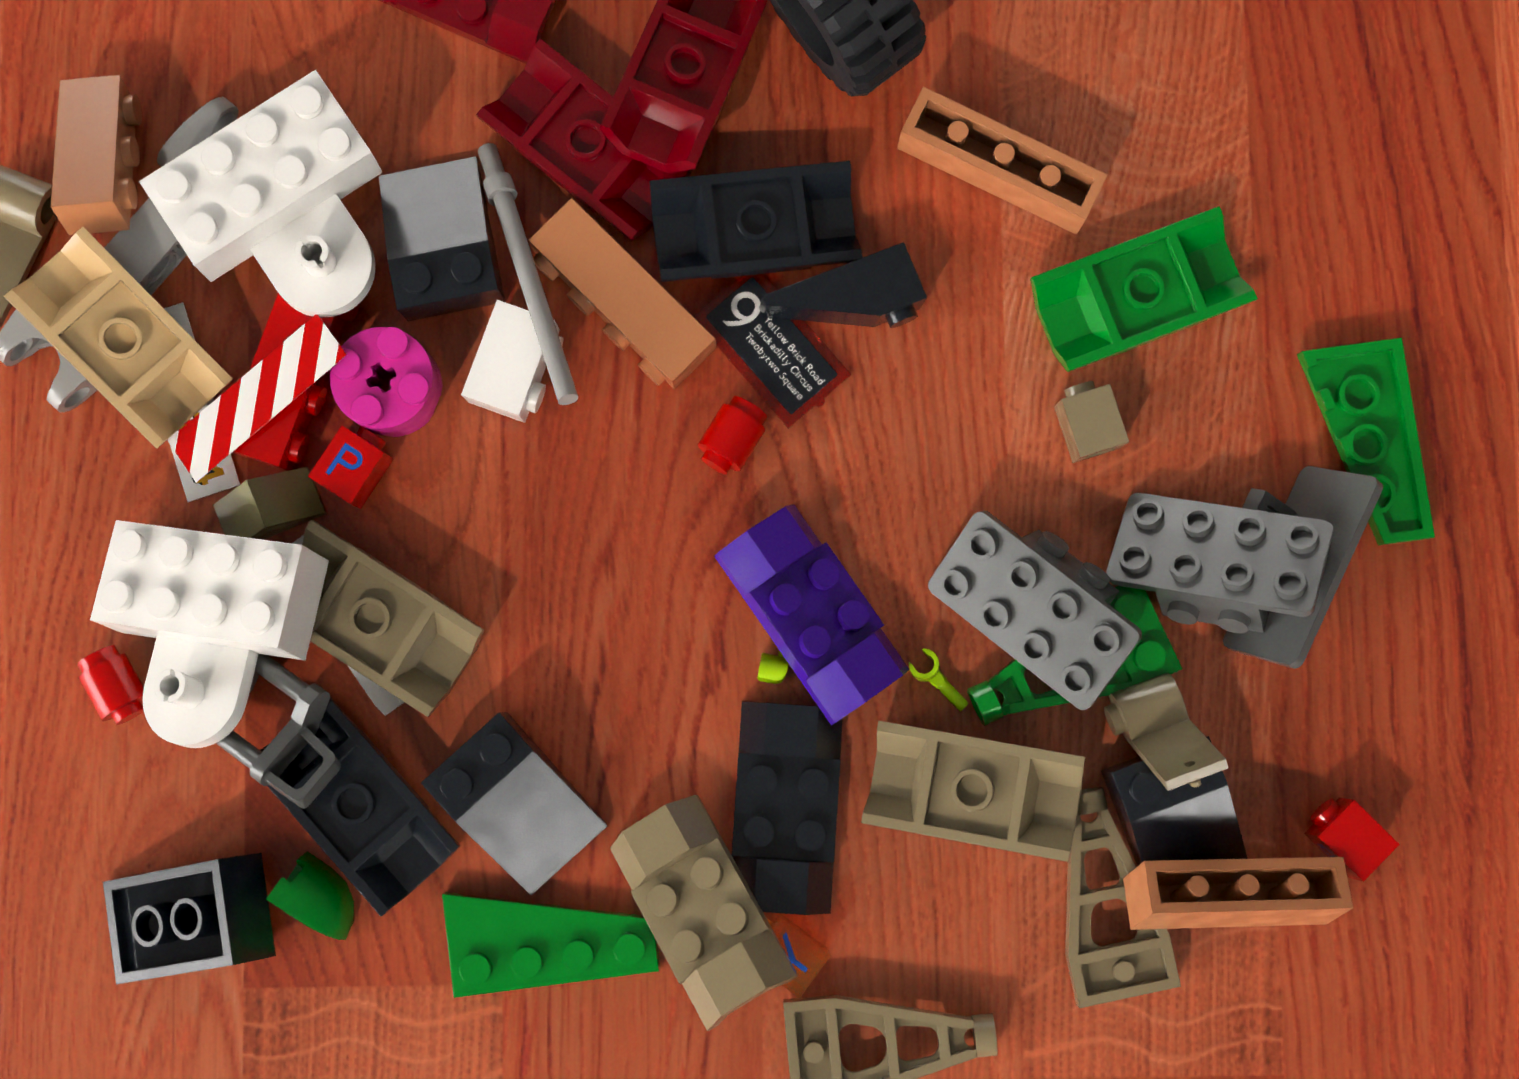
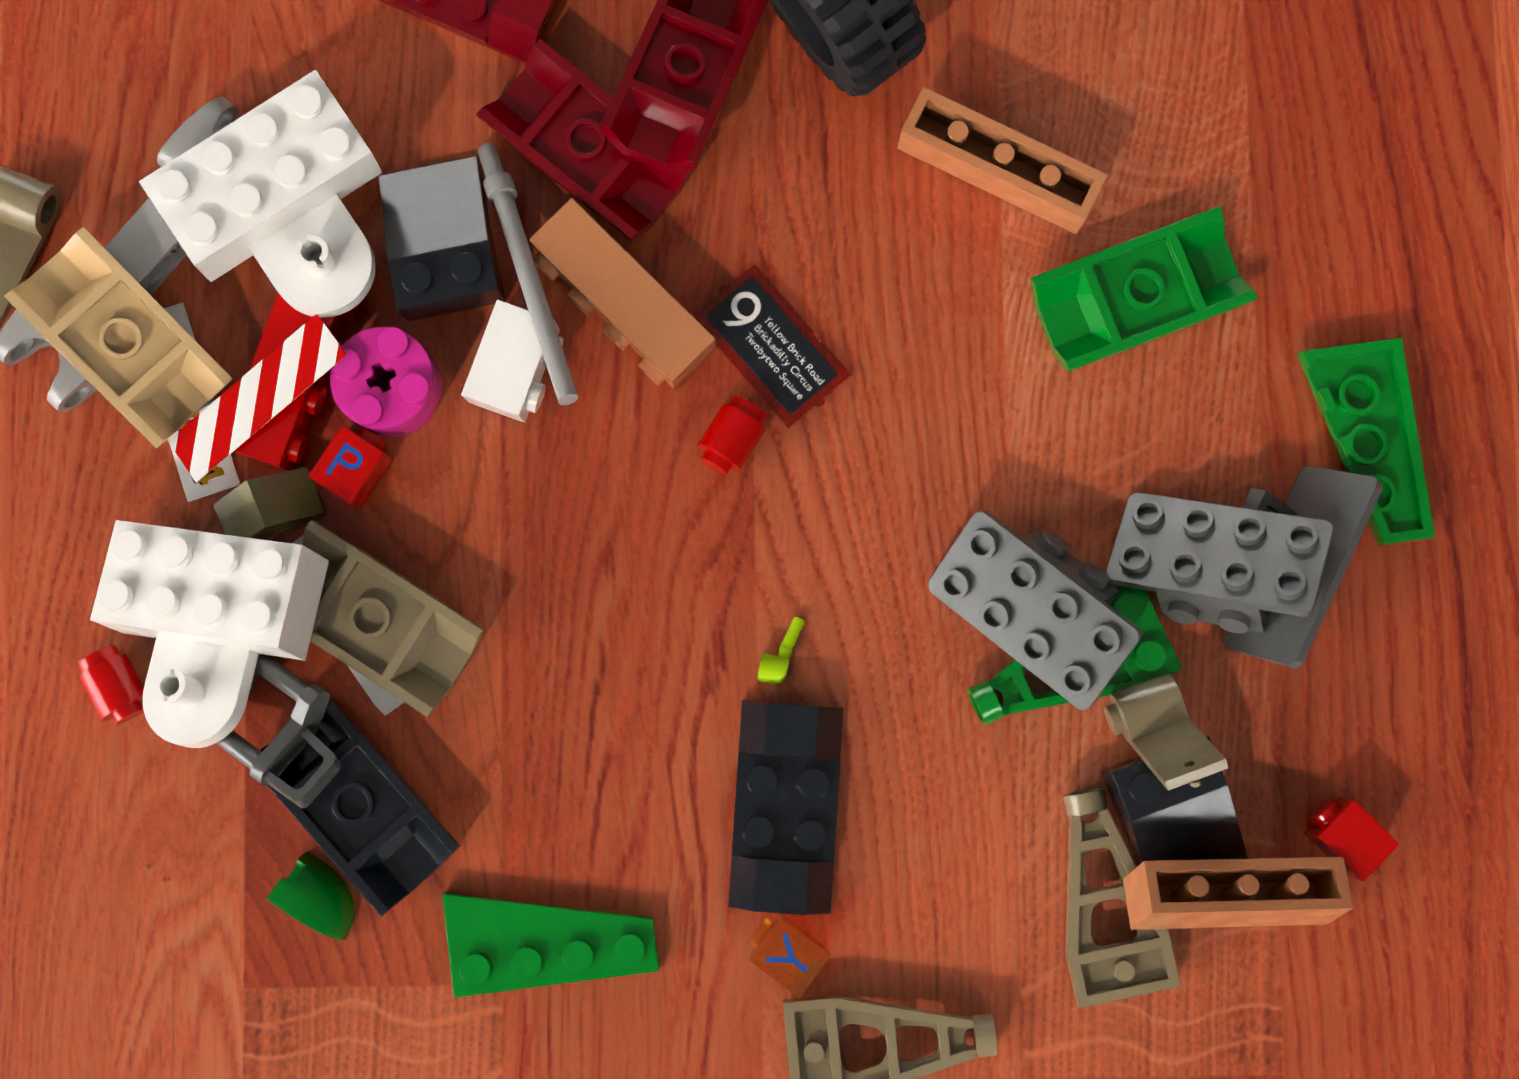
(95, 154): nougat brick -> none
(189, 918): black slope -> none
(514, 802): slope -> none
(701, 909): dark tan piece -> none
(754, 221): black piece -> none
(812, 612): dark purple piece -> none
(858, 293): black slope -> none
(939, 681): lime hand -> none
(975, 790): dark tan piece -> none
(1090, 421): dark tan brick -> none

